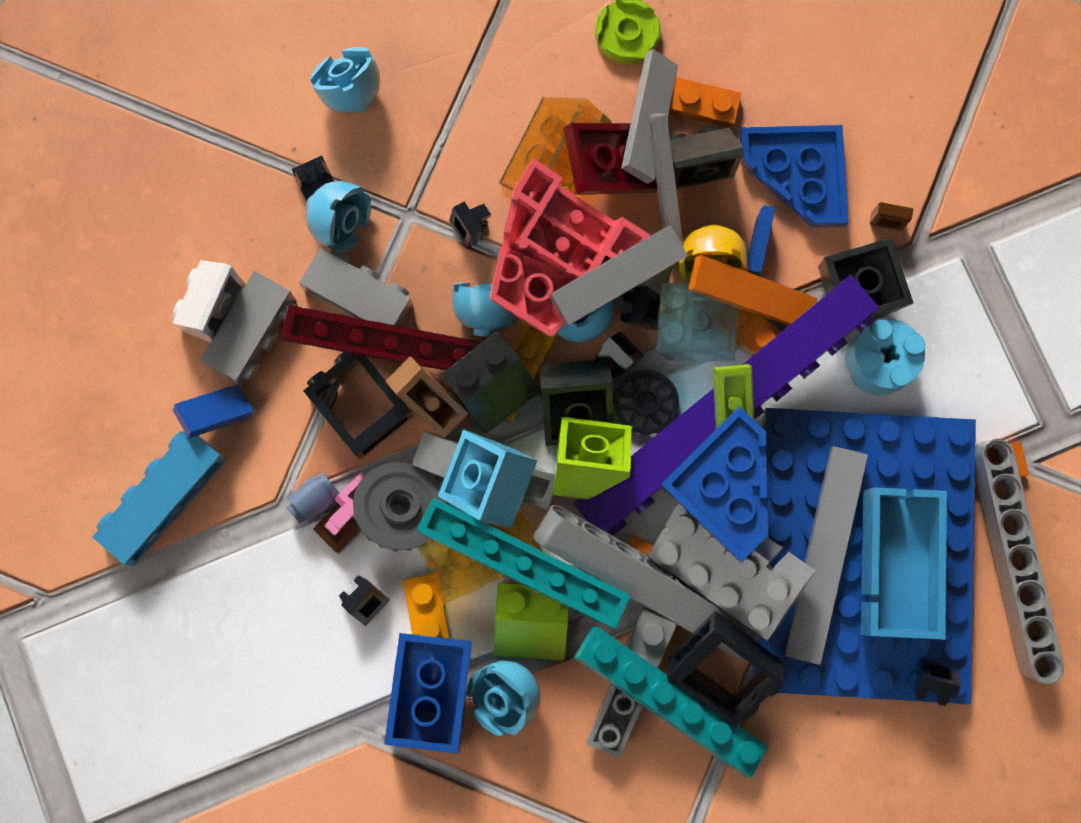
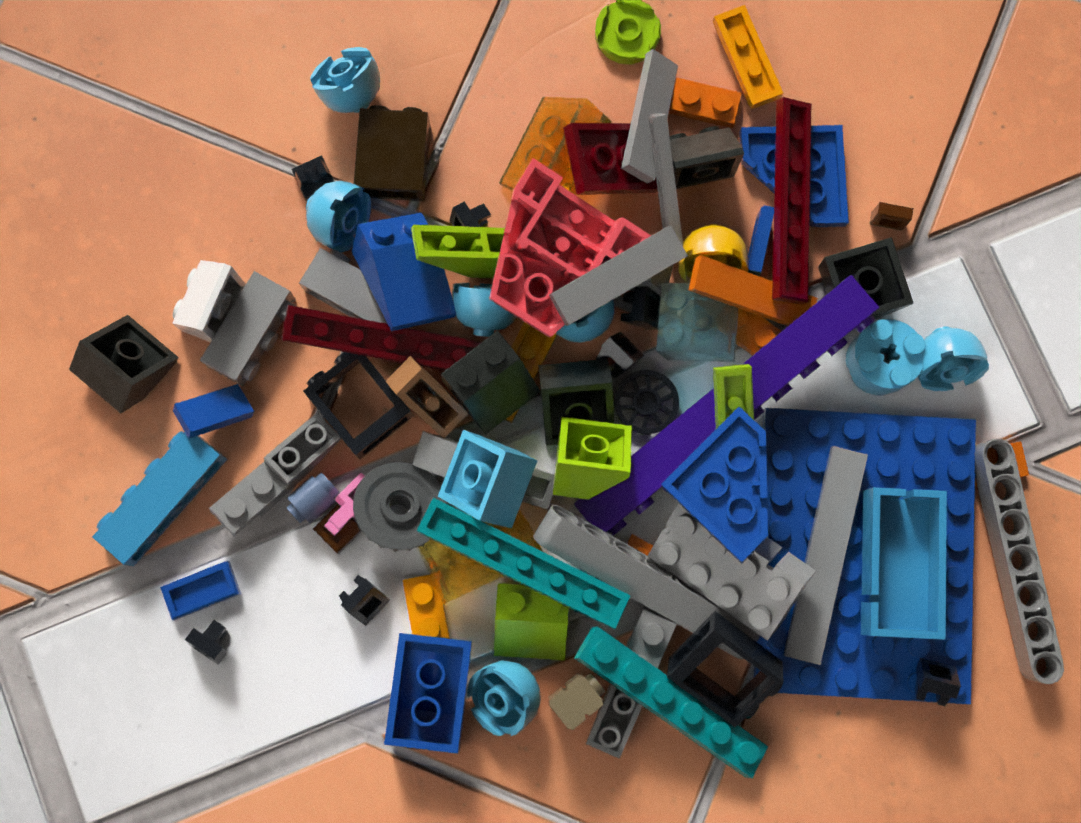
(122, 362): none -> pearl dark grey slope
(200, 590): none -> blue tile
(209, 642): none -> black tile
(276, 475): none -> light grey slope
(392, 153): none -> dark brown brick
(403, 287): none -> blue slope
(459, 248): none -> lime slope
(577, 700): none -> dark tan brick
(747, 57): none -> light orange plate
(792, 201): none -> dark red tile
(952, 357): none -> medium azure cylinder

